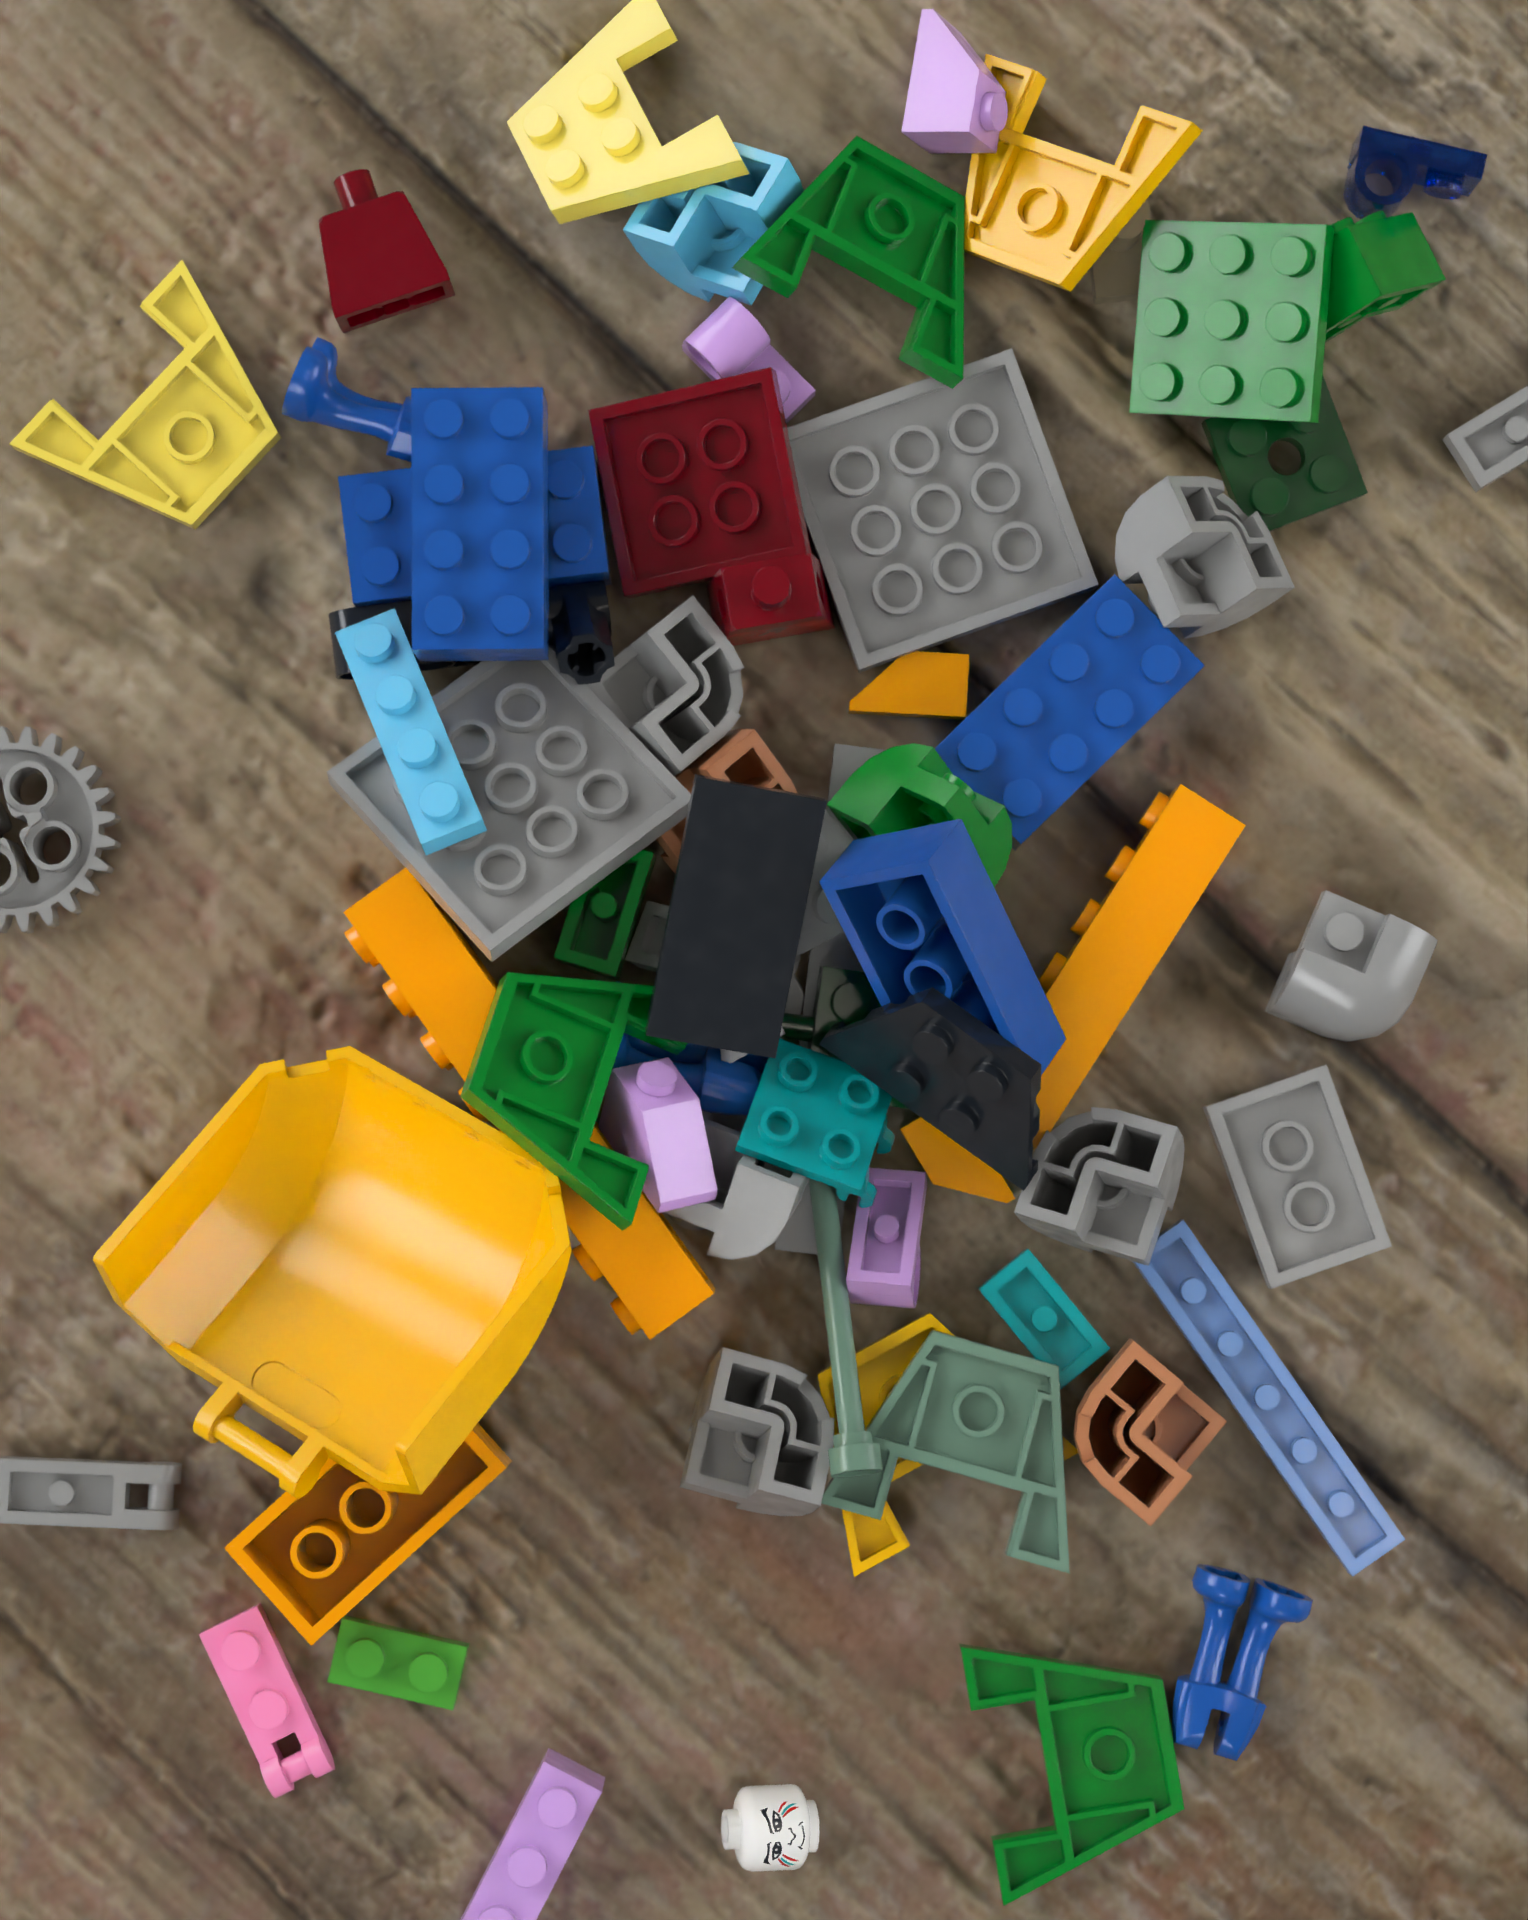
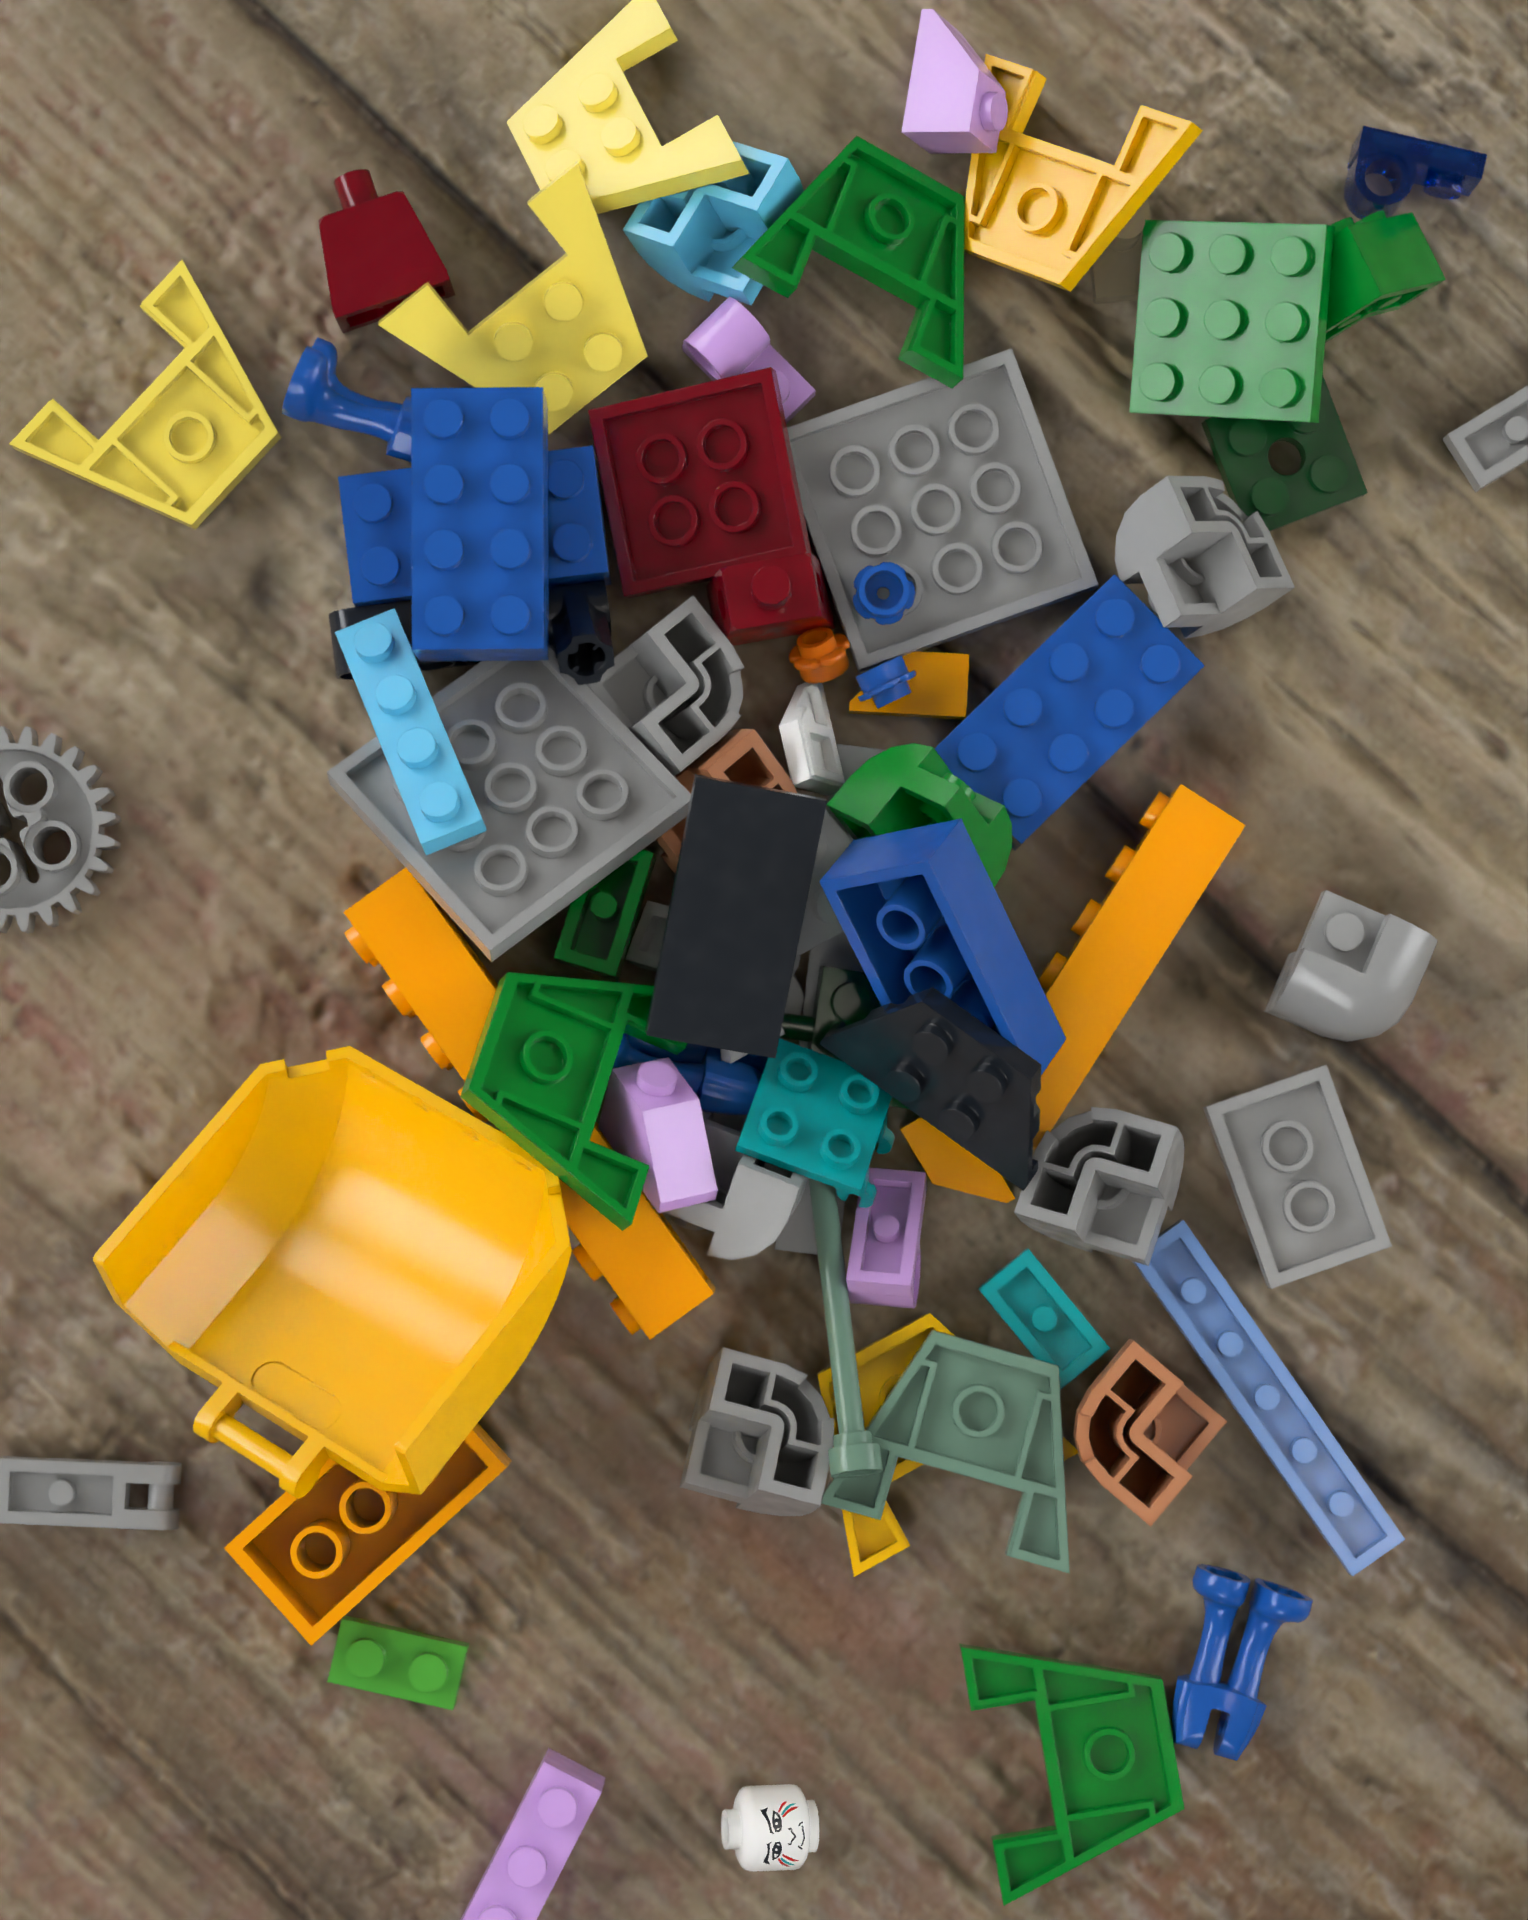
(266, 1698): bright pink plate -> none
(556, 333): none -> light yellow wing
(811, 741): none -> white tile
(820, 655): none -> orange plate
(885, 682): none -> blue plate
(887, 576): none -> blue plate

